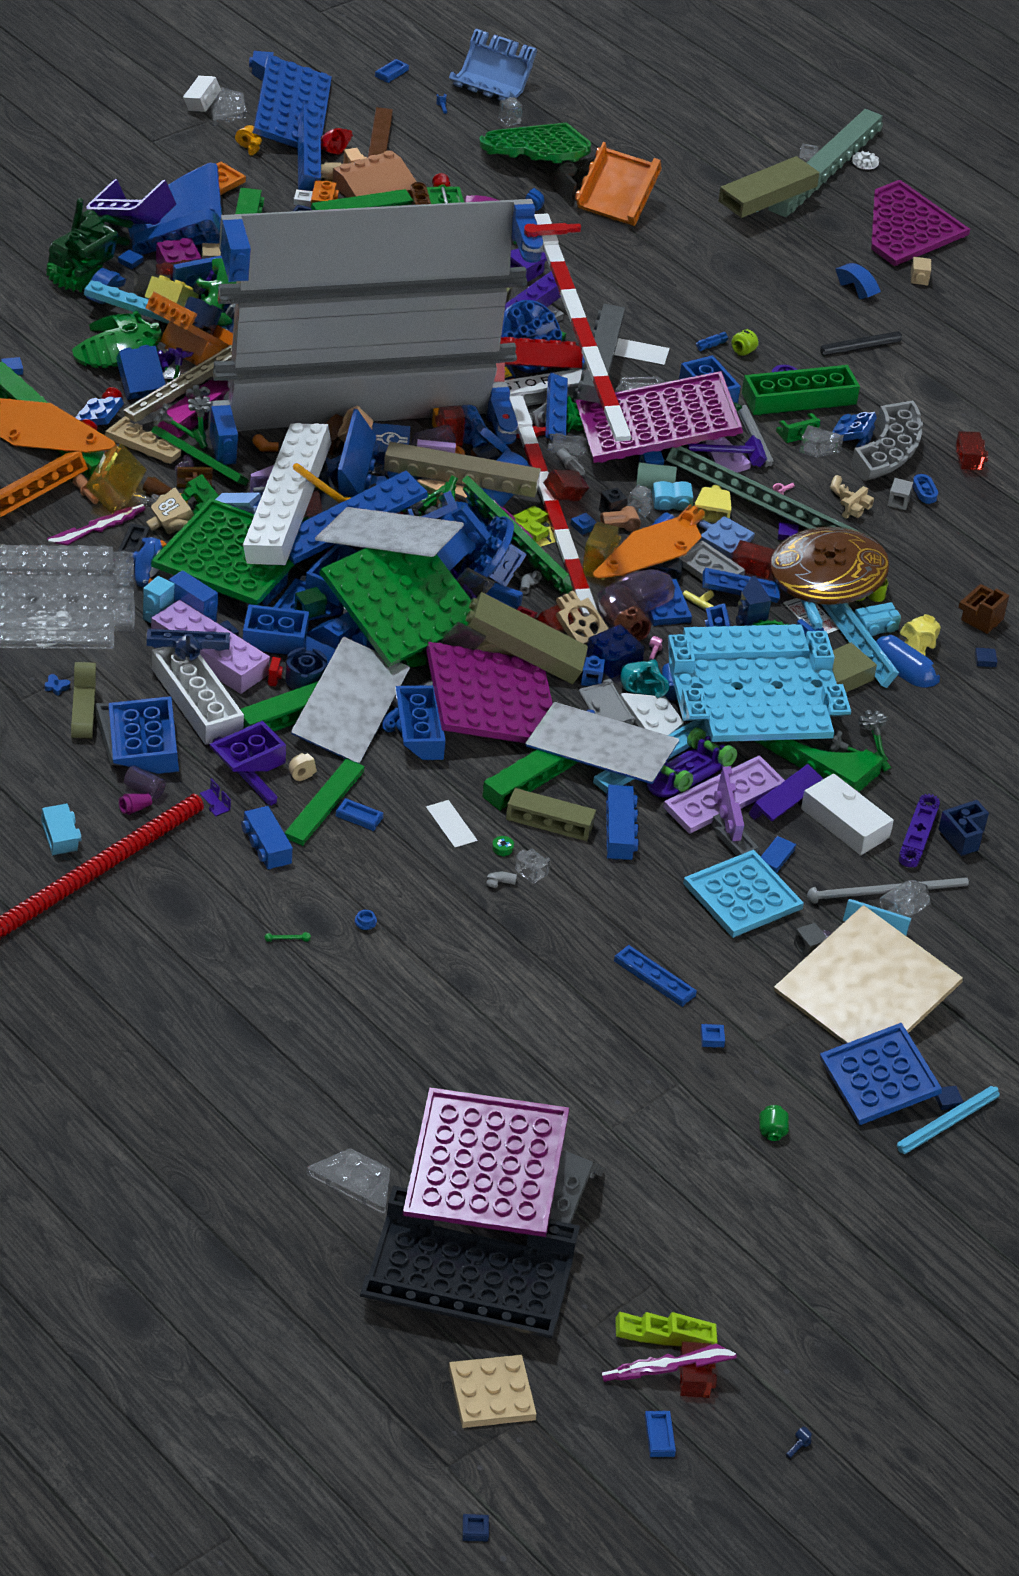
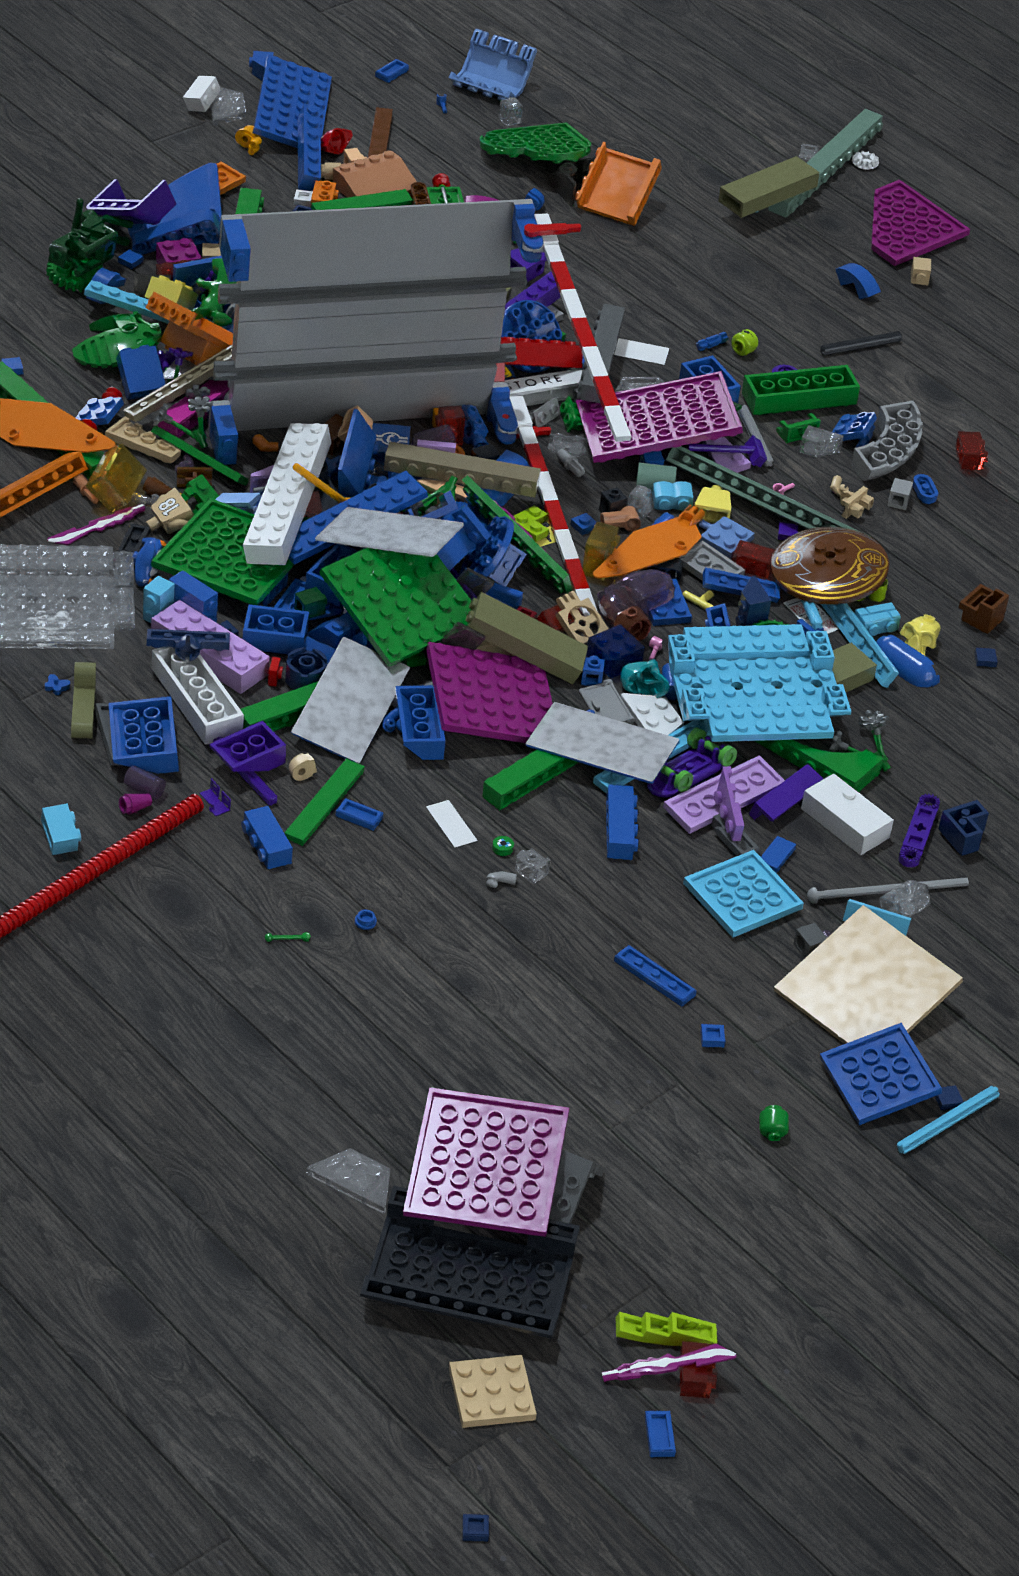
(207, 315): dark blue brick -> none
(492, 438): blue tile -> none
(529, 580): light grey arm -> none
(551, 814): olive brick -> none
(556, 405): blue plate -> none
(566, 485): clear red brick -> none
(804, 1439): dark blue hand -> none

